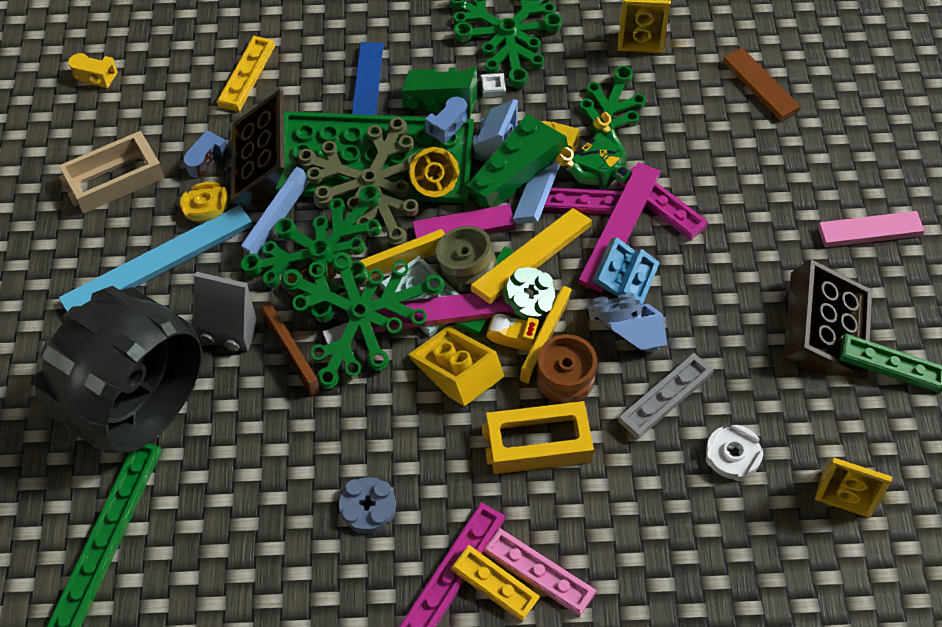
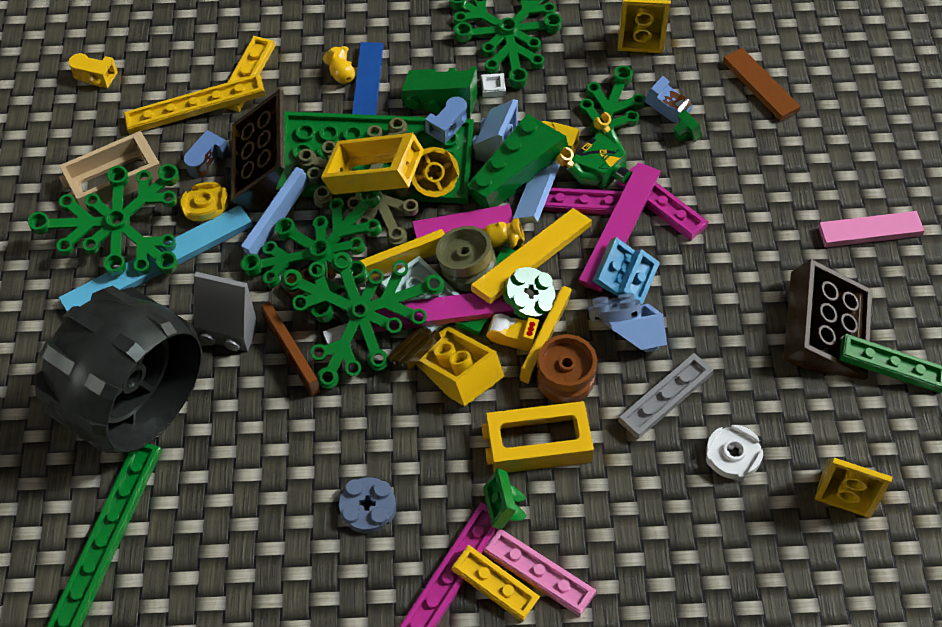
(85, 222): none -> green plant
(194, 104): none -> yellow tile
(338, 64): none -> yellow animal
(400, 149): none -> yellow piece
(413, 348): none -> dark brown tile
(501, 500): none -> green tile
(503, 233): none -> yellow animal
(667, 100): none -> medium blue leg
(687, 127): none -> green tile

